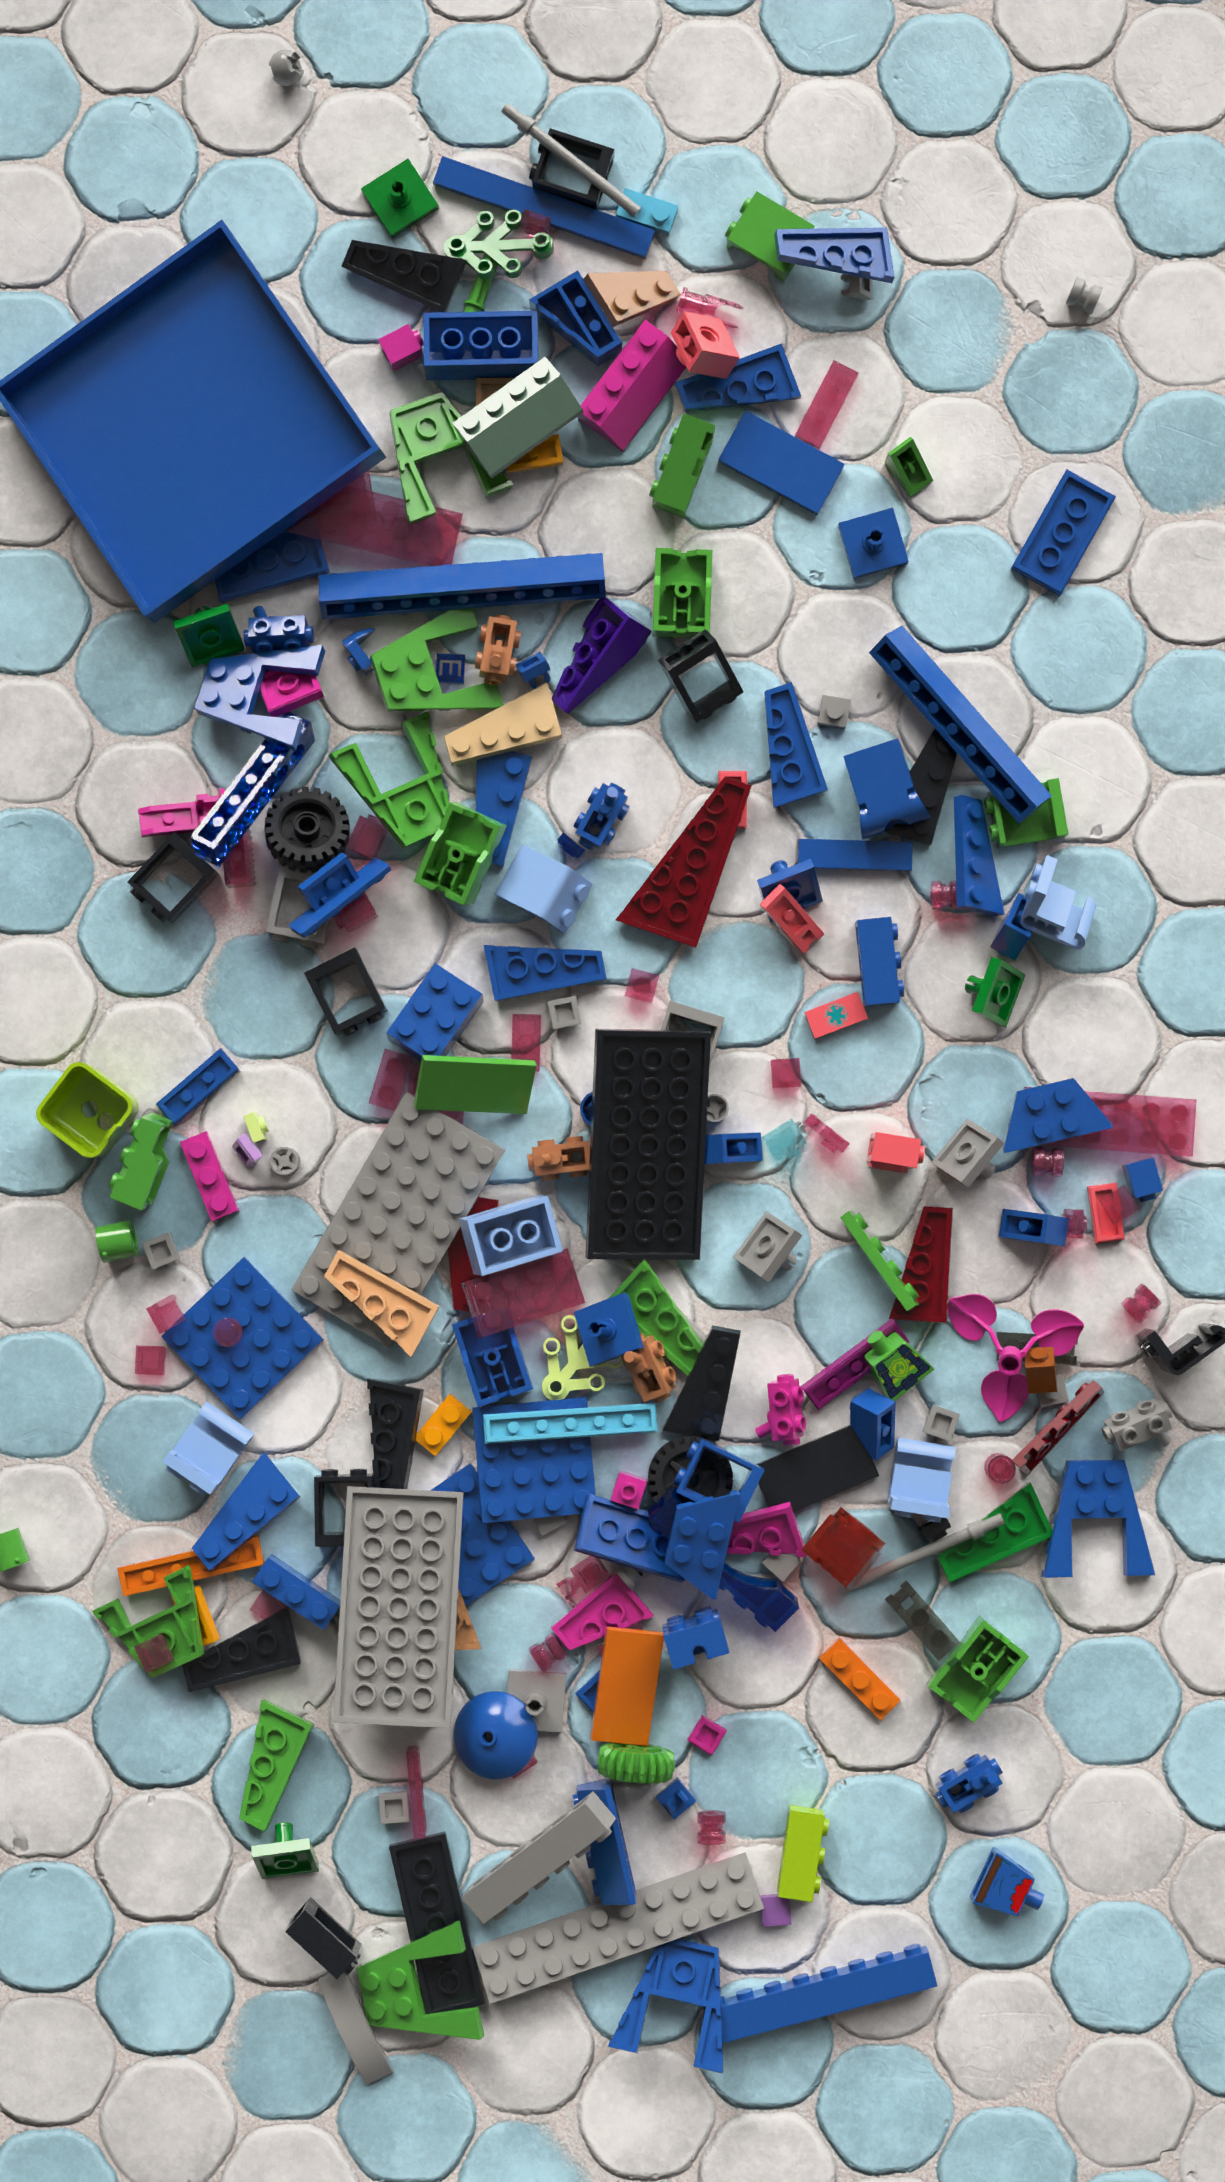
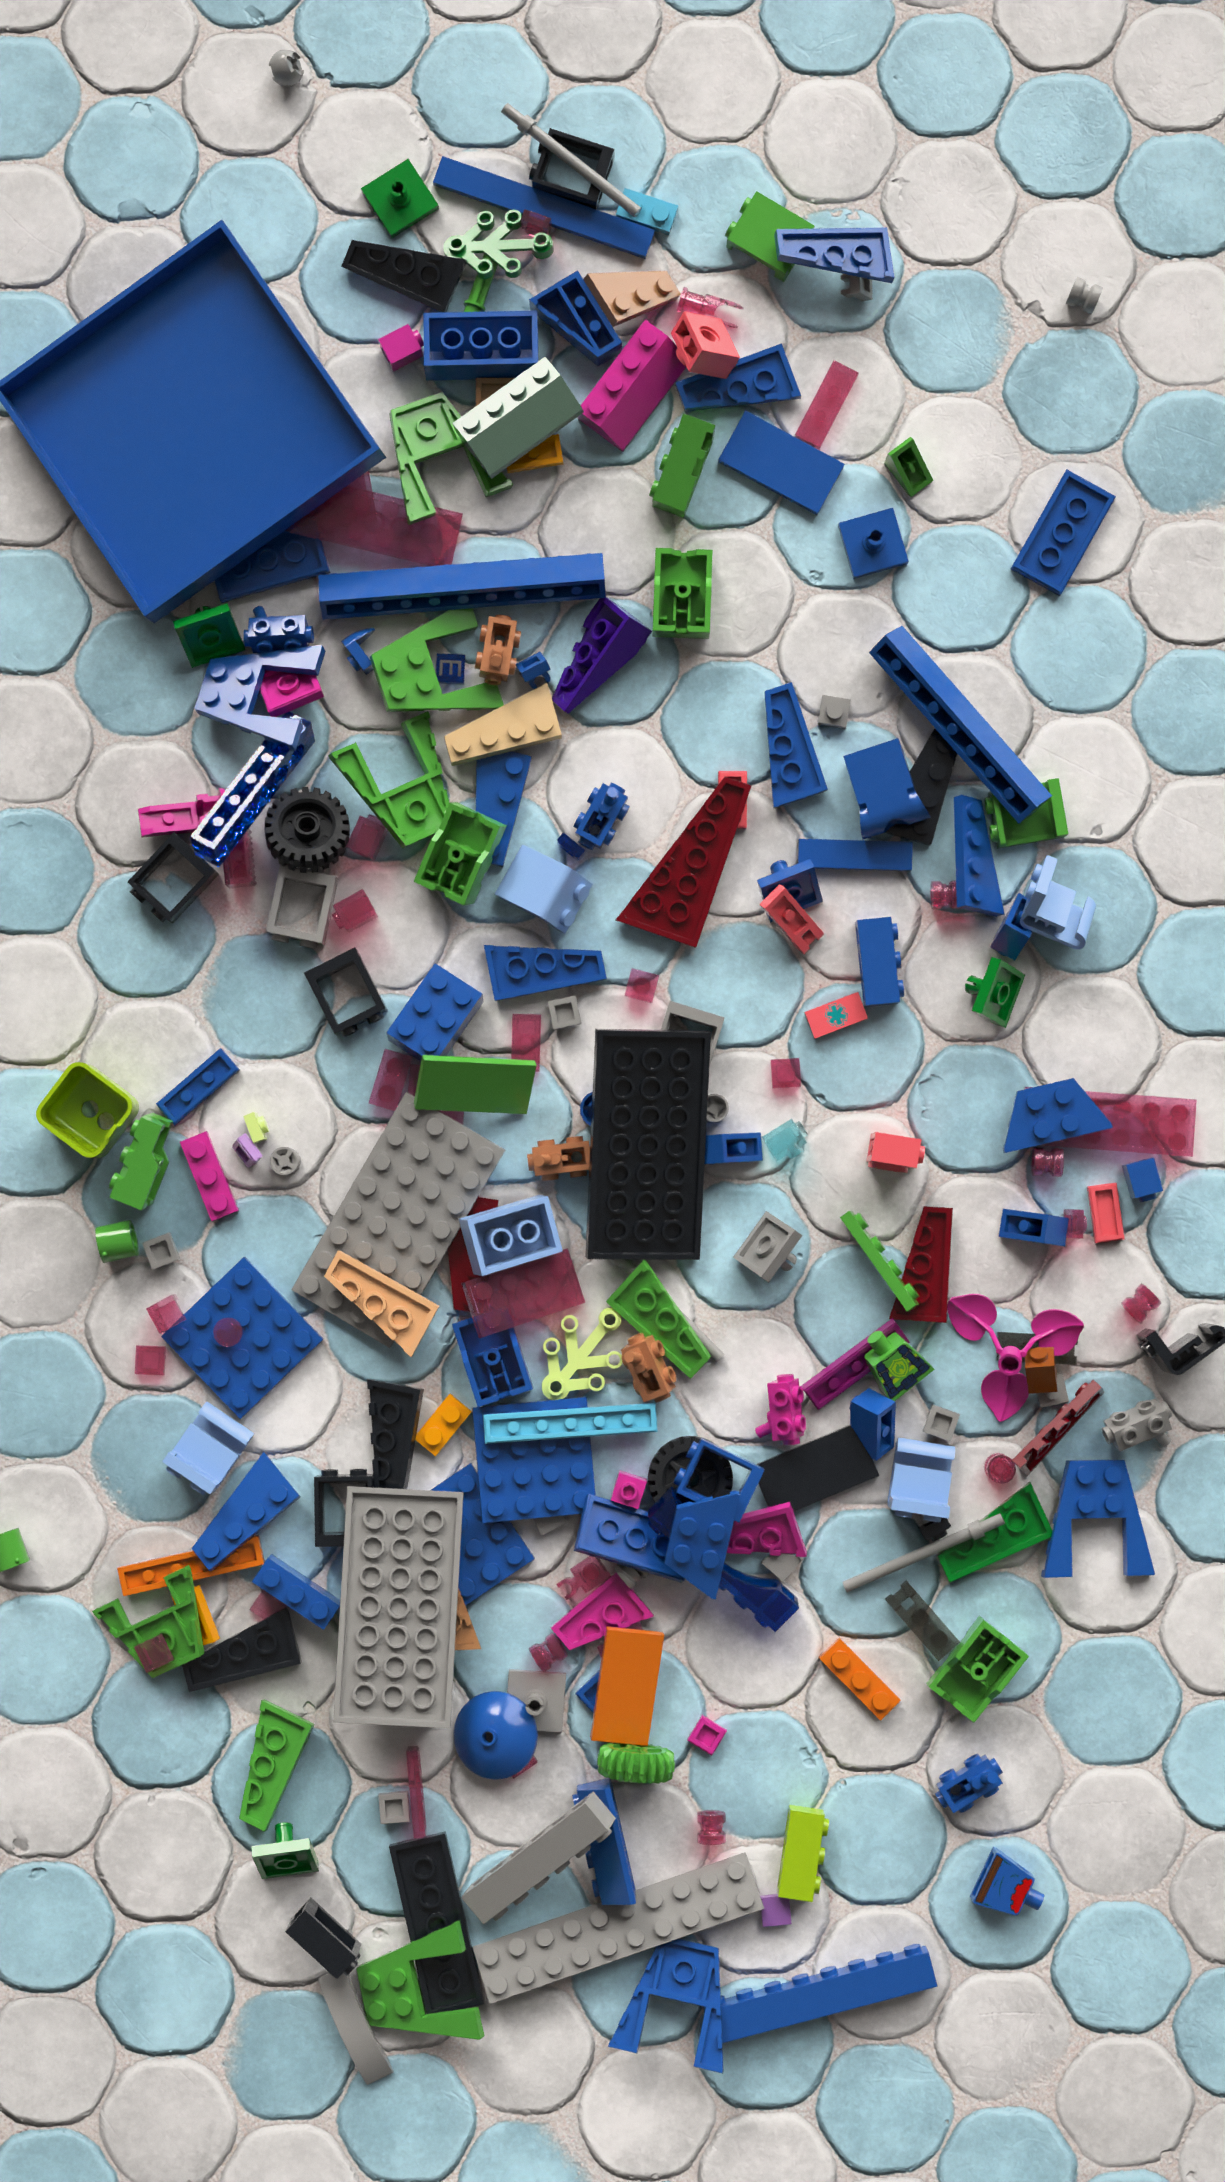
(333, 889): blue bracket -> none
(608, 1329): blue tile -> none
(675, 1798): blue tile -> none
(686, 657): black window -> none
(694, 1636): blue piece -> none
(704, 1396): black wing -> none
(831, 1139): clear pink plate -> none
(844, 1547): clear red piece -> none
(968, 1154): light grey tile -> none
(1119, 1204): clear pink plate -> none

